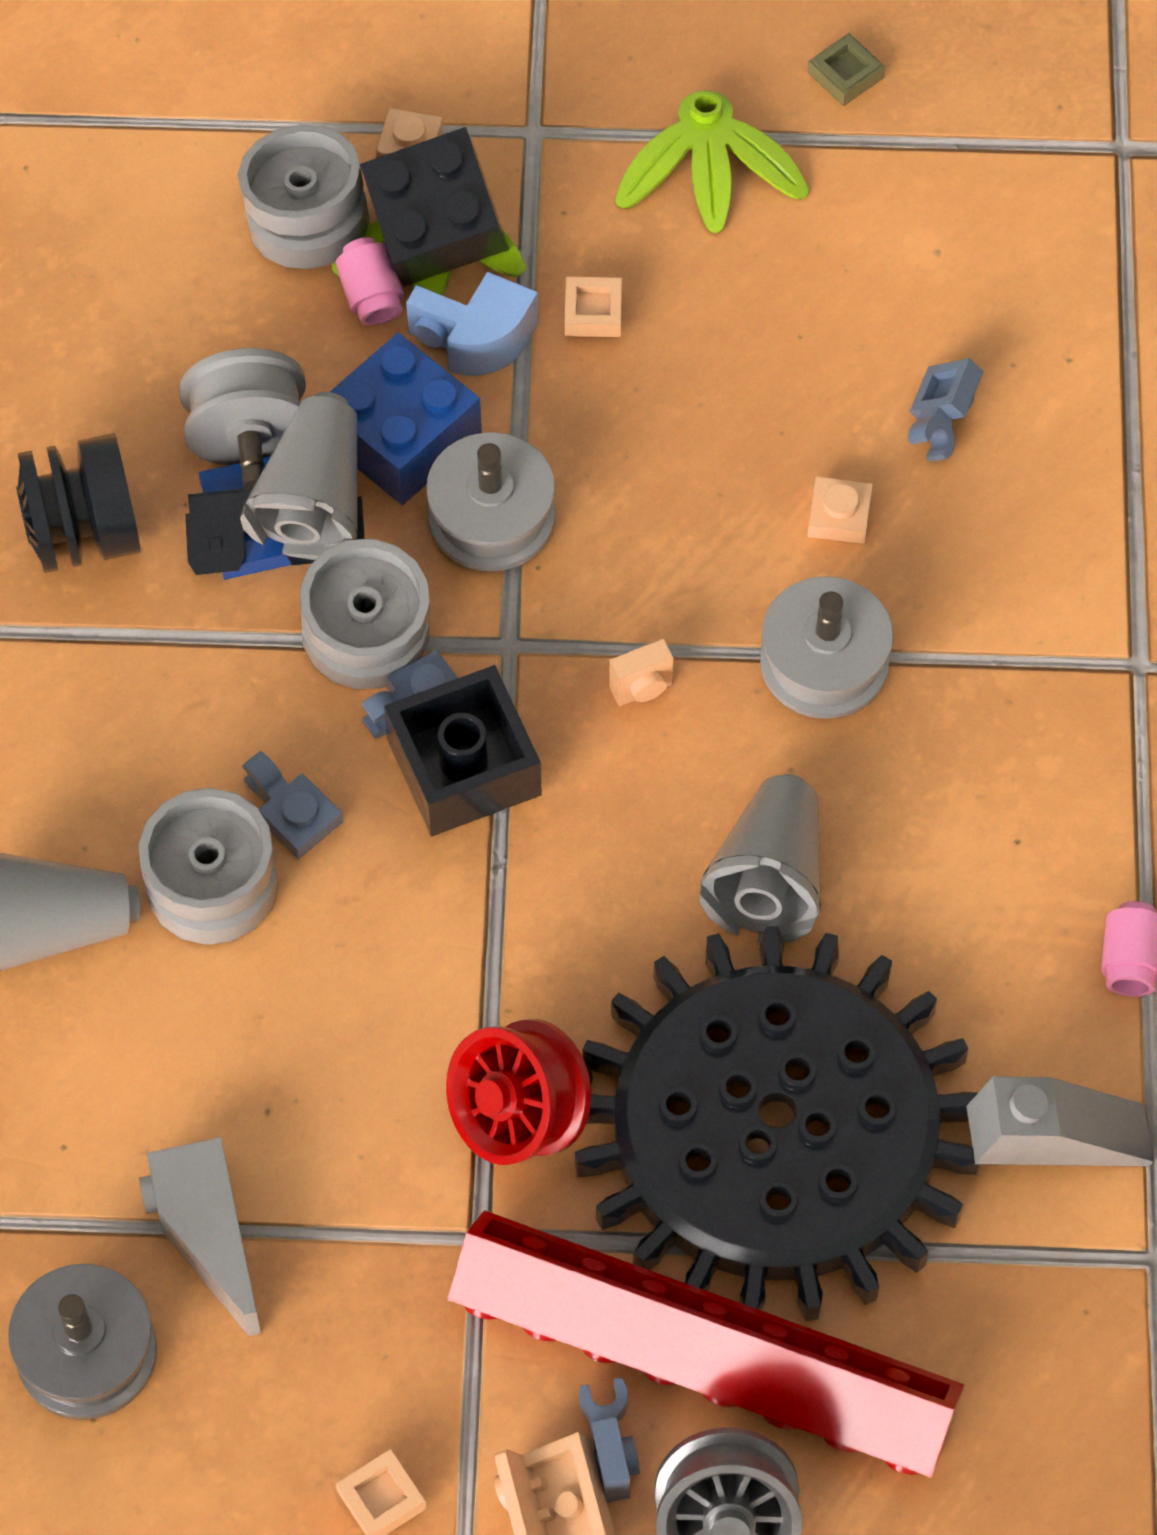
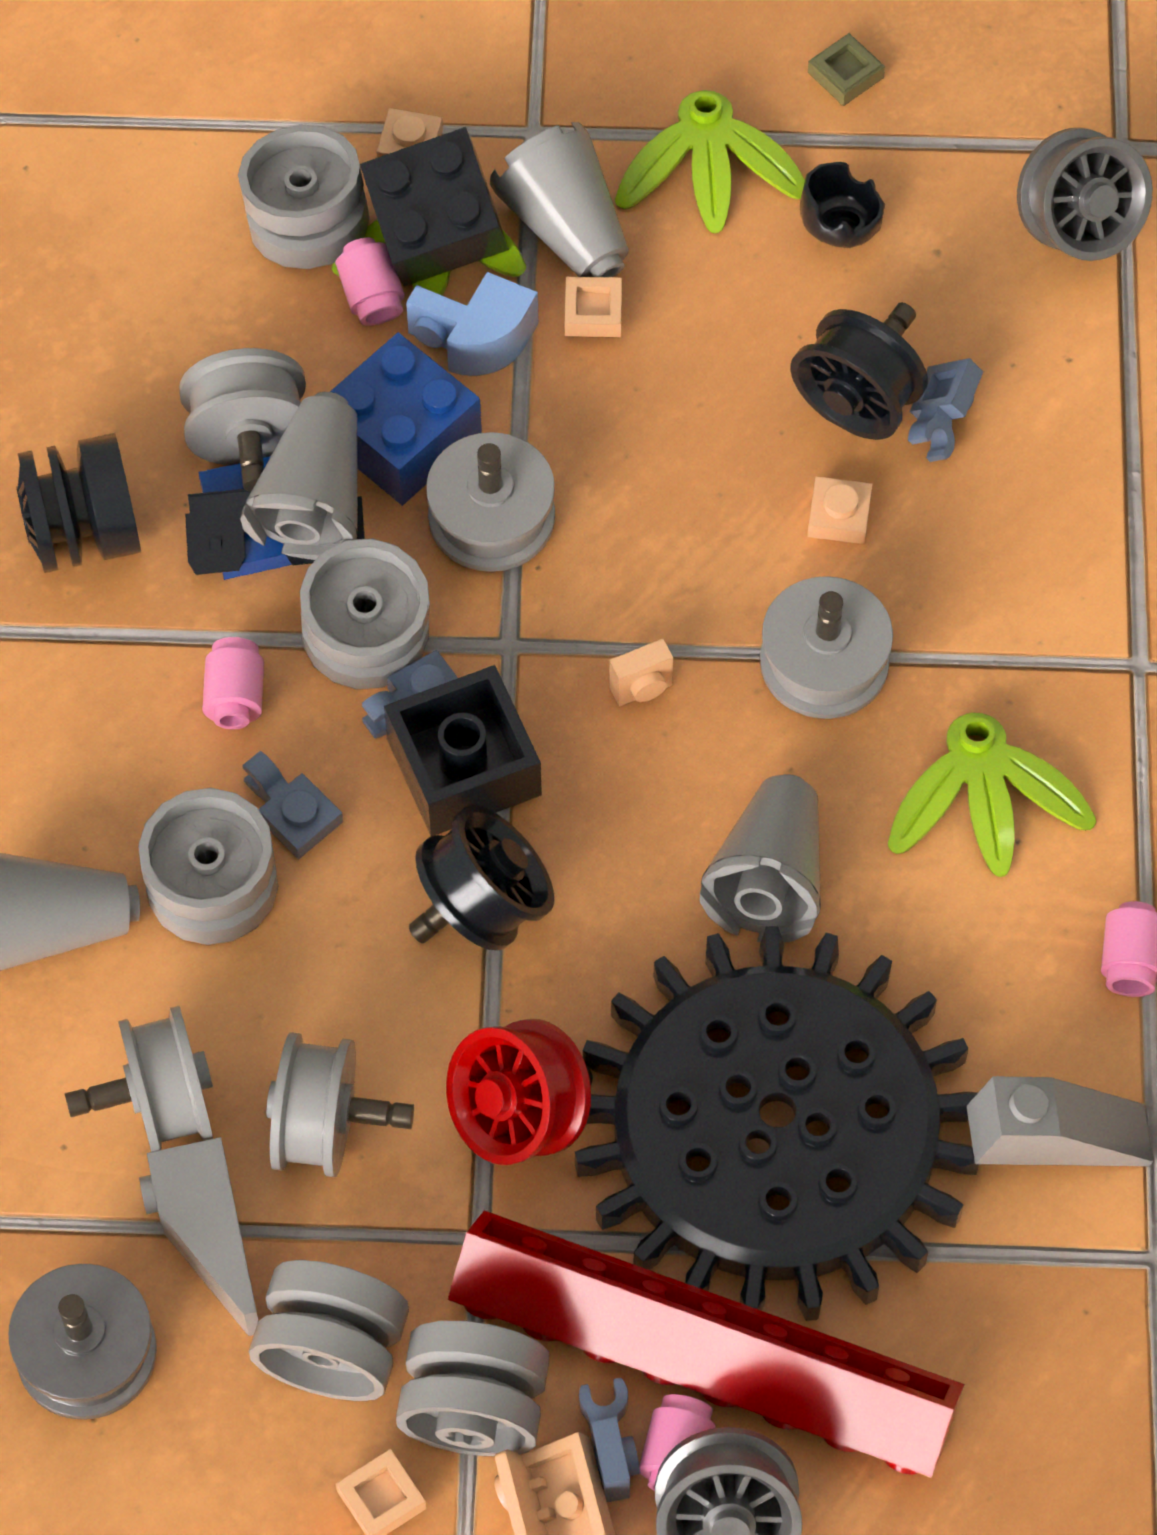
(160, 1082): none -> light grey wheel
(233, 683): none -> bright pink brick
(316, 1103): none -> light grey wheel
(329, 1330): none -> light grey wheel
(472, 1388): none -> light grey wheel
(481, 880): none -> black wheel
(564, 200): none -> light grey cone
(669, 1425): none -> bright pink brick
(840, 207): none -> black hair
(861, 371): none -> black wheel
(983, 768): none -> lime plant
(1084, 193): none -> flat silver wheel

